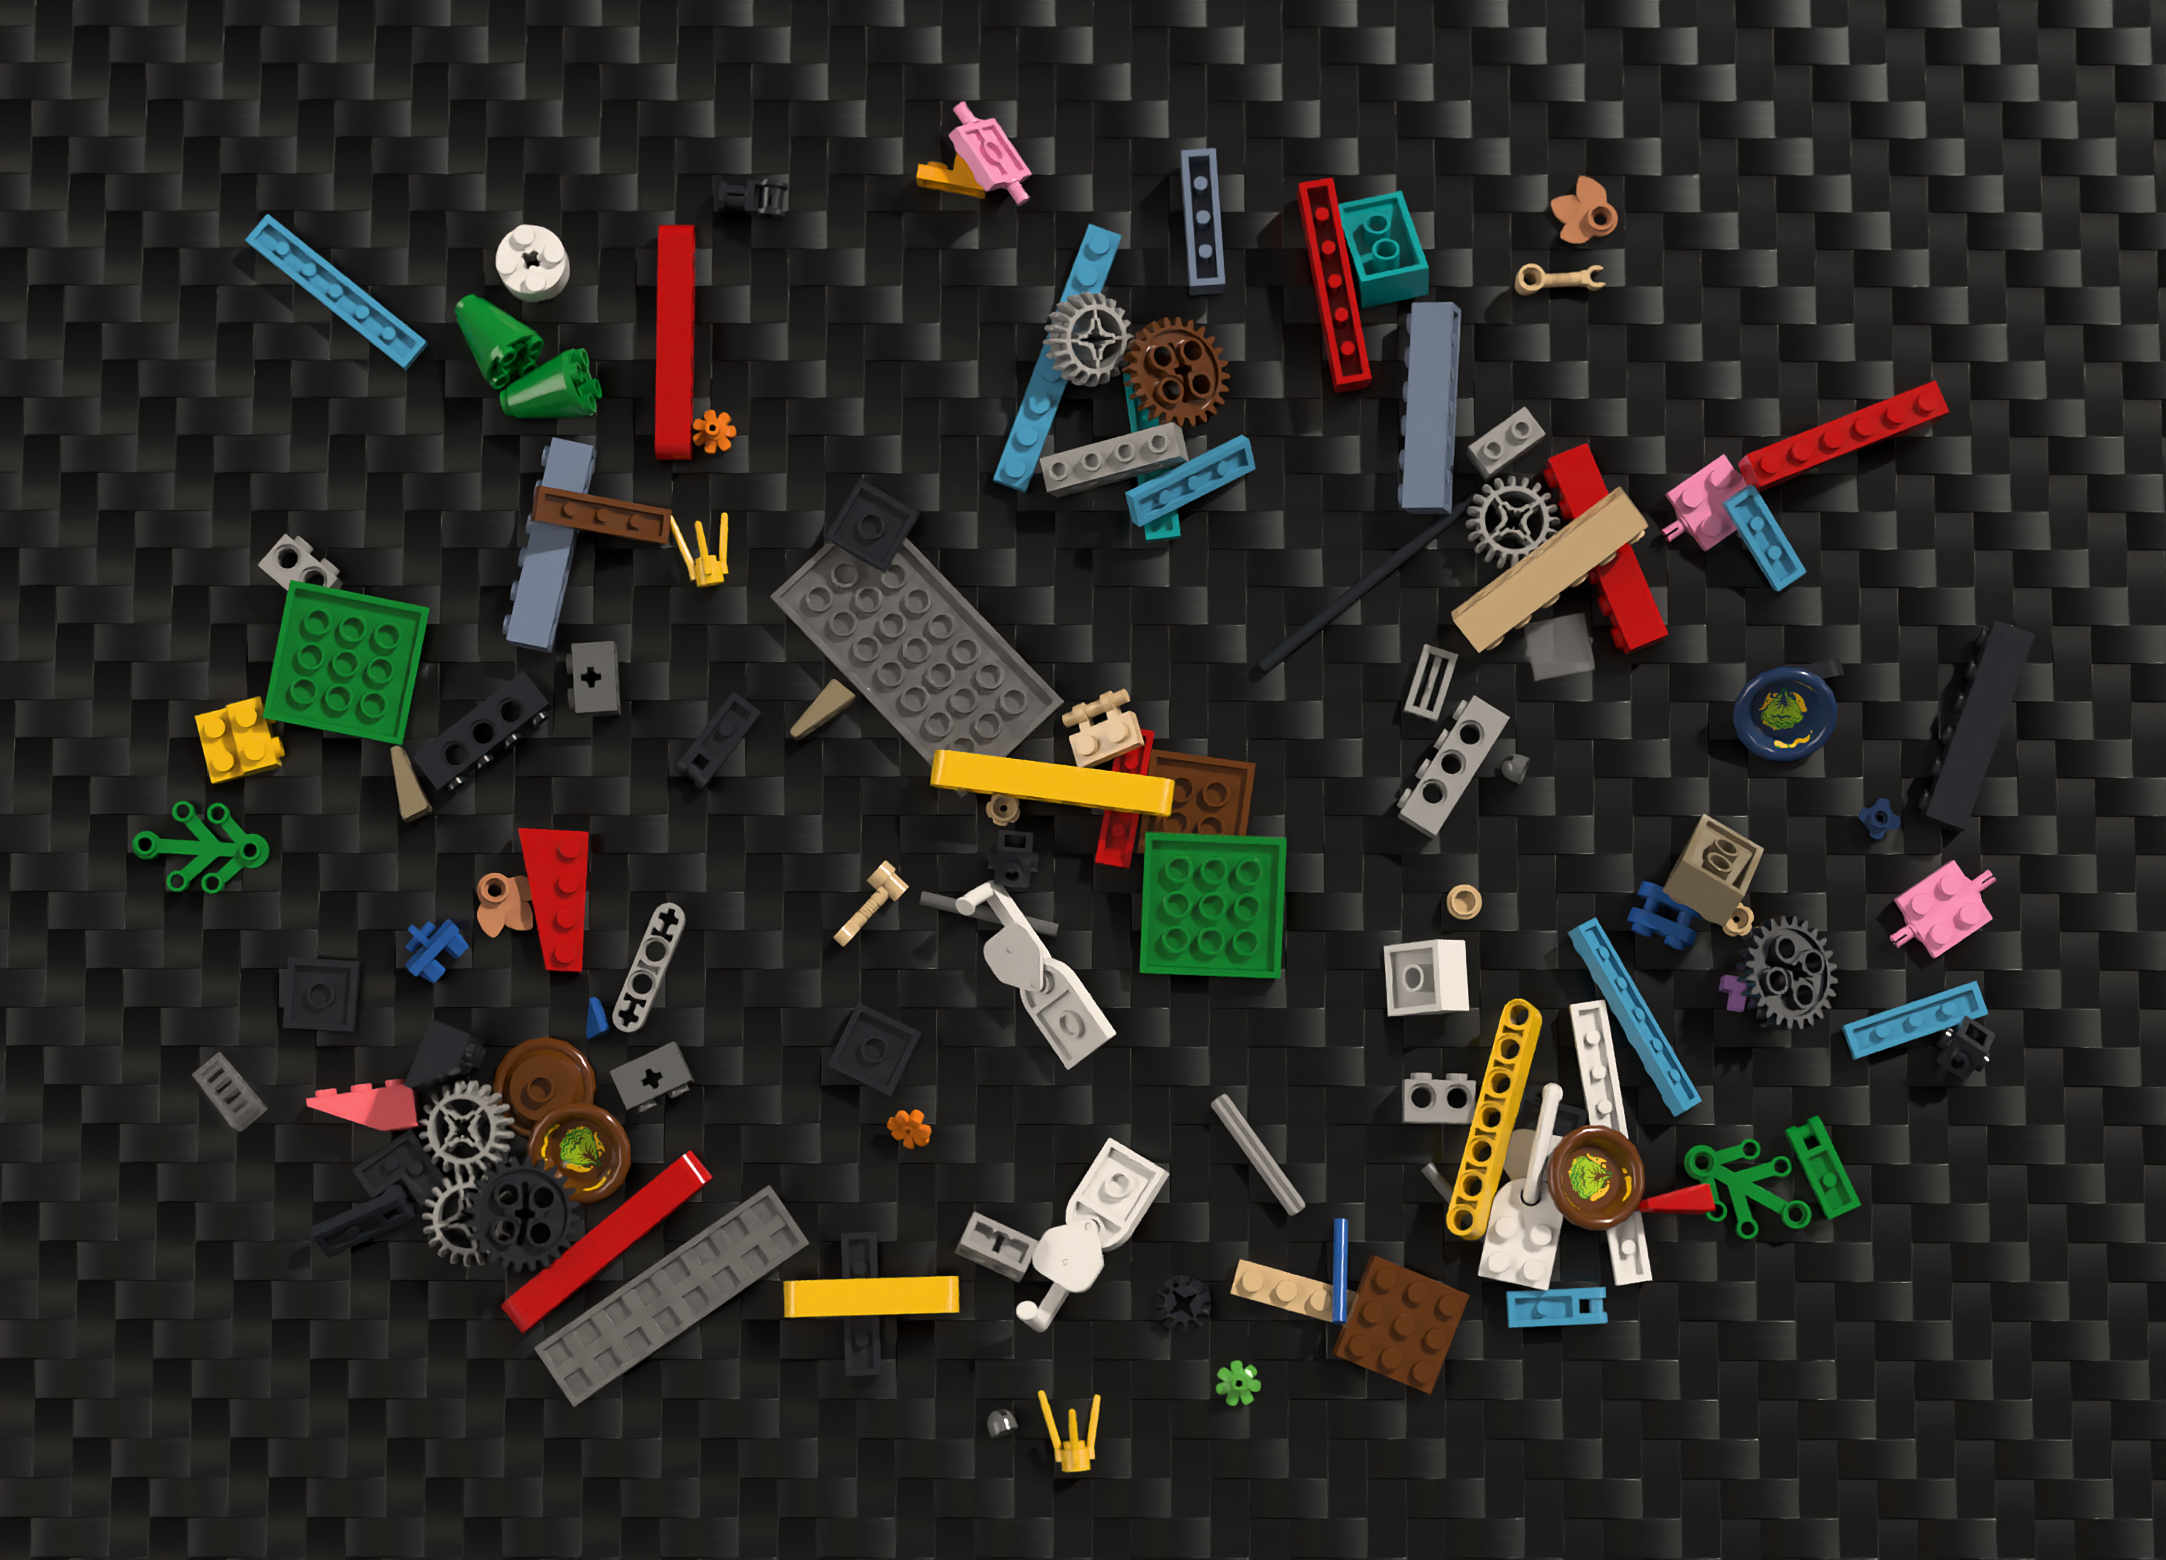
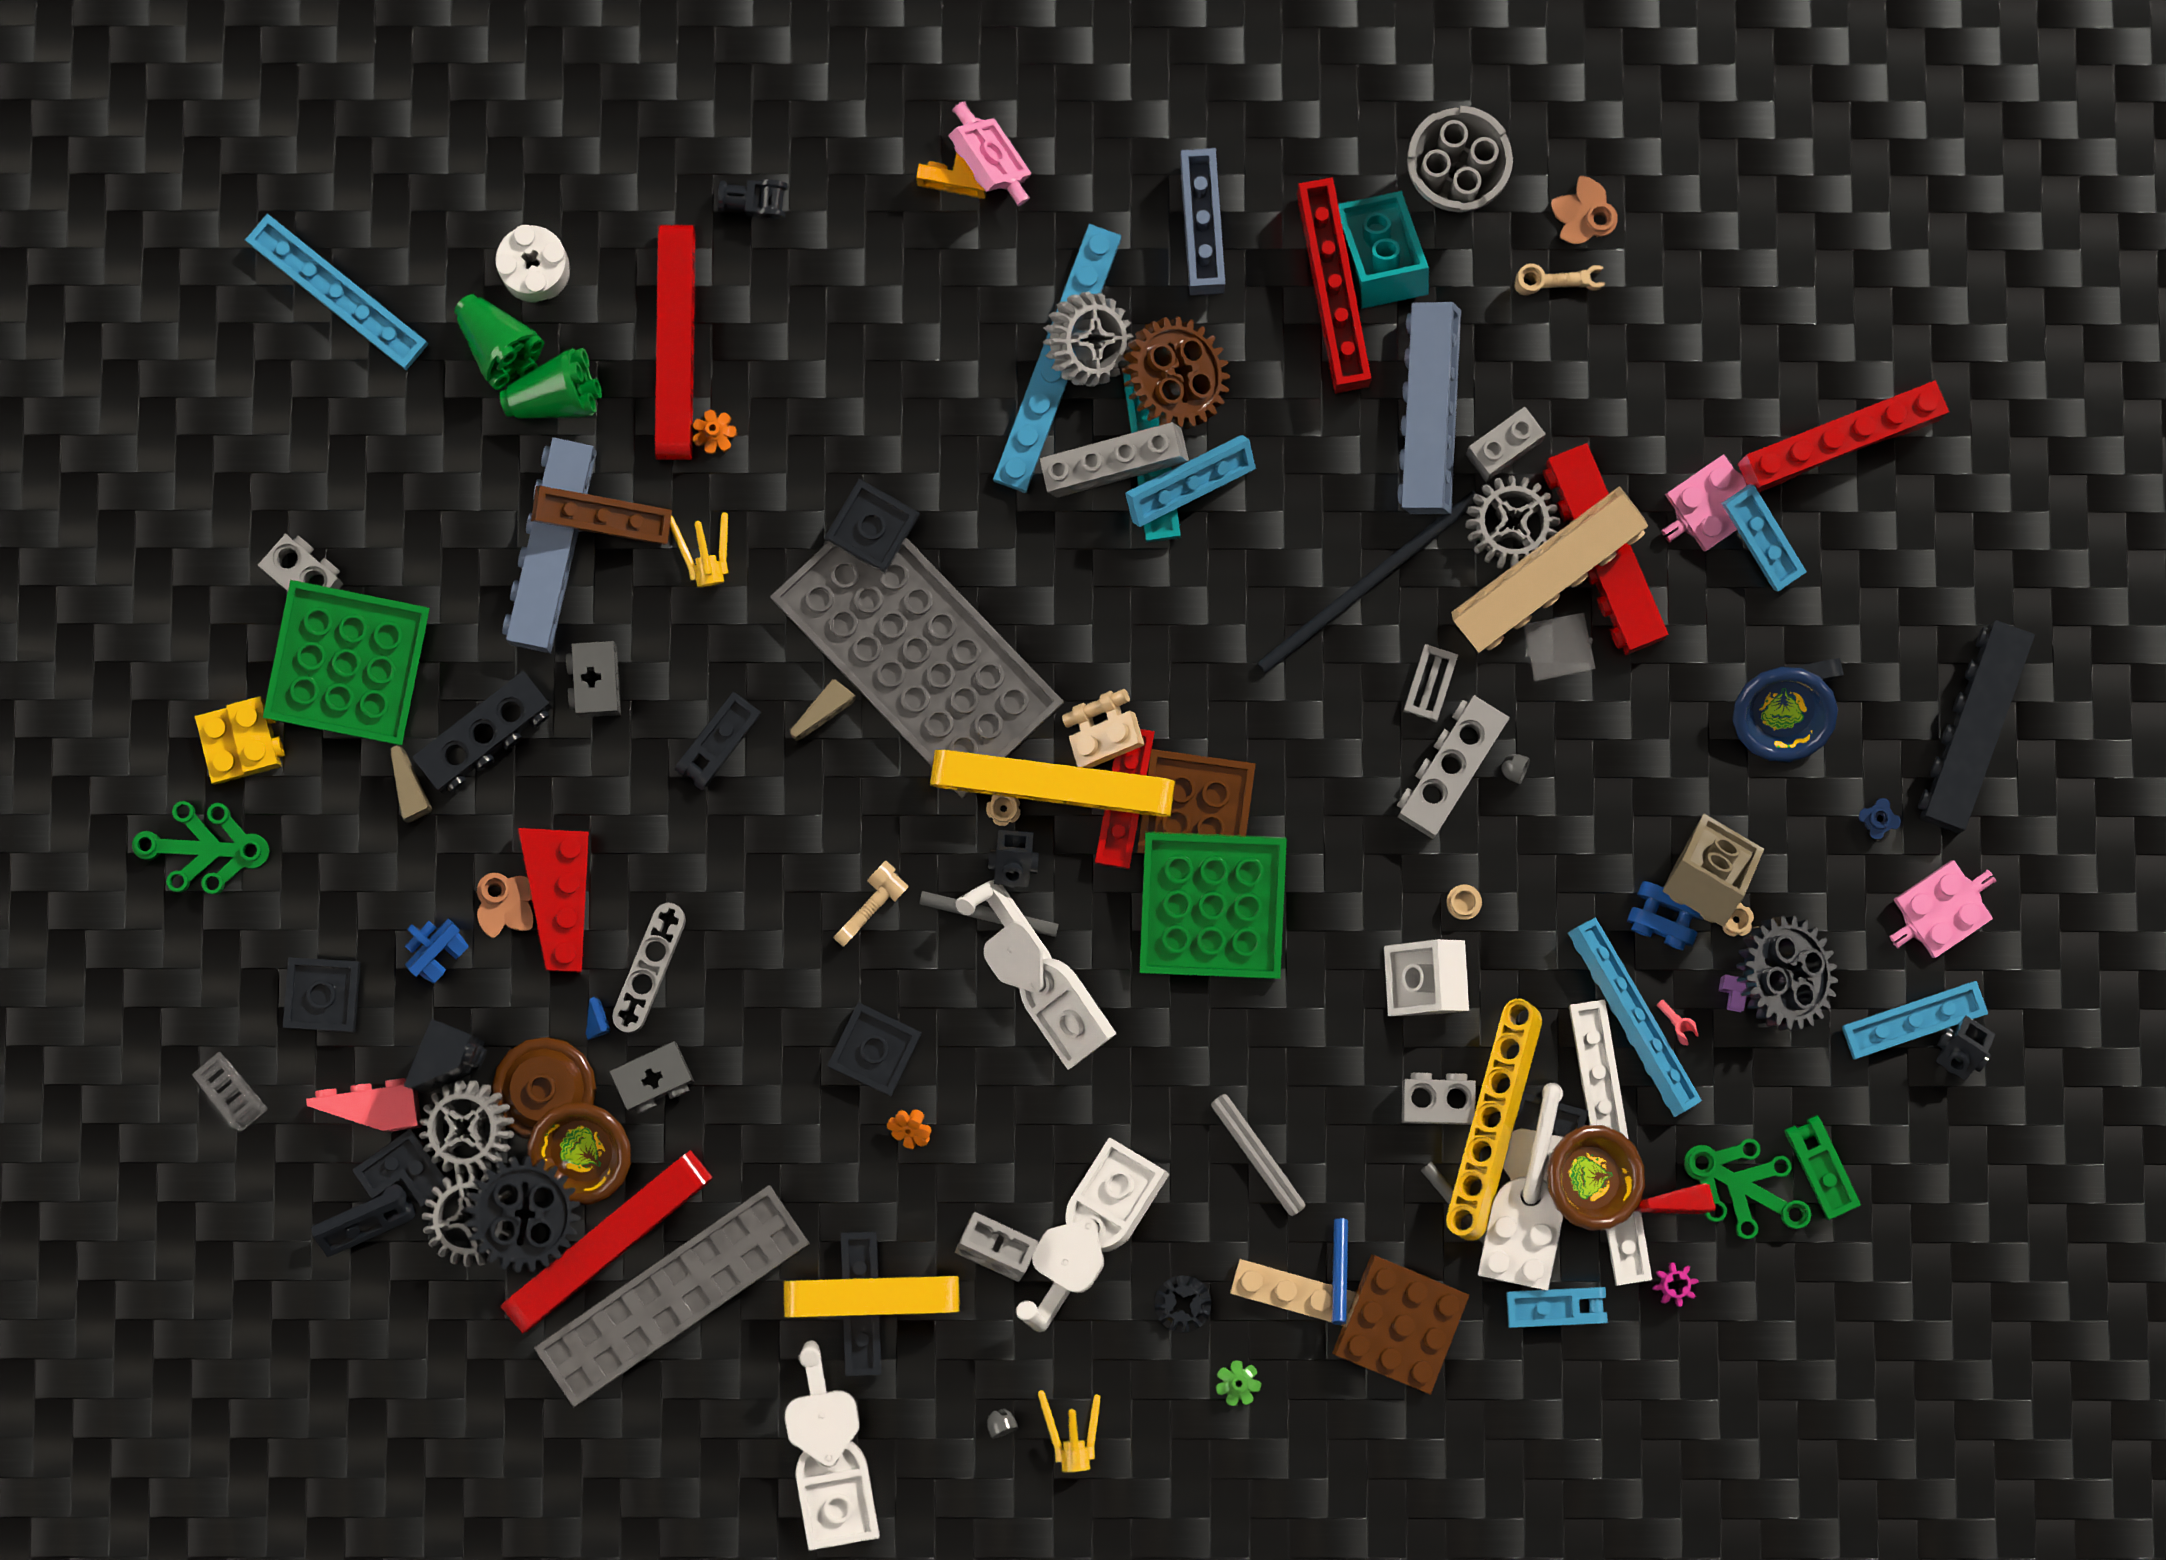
(832, 1494): none -> white plate
(1463, 141): none -> light grey cone
(1668, 1277): none -> dark pink gear
(1681, 1025): none -> coral hand

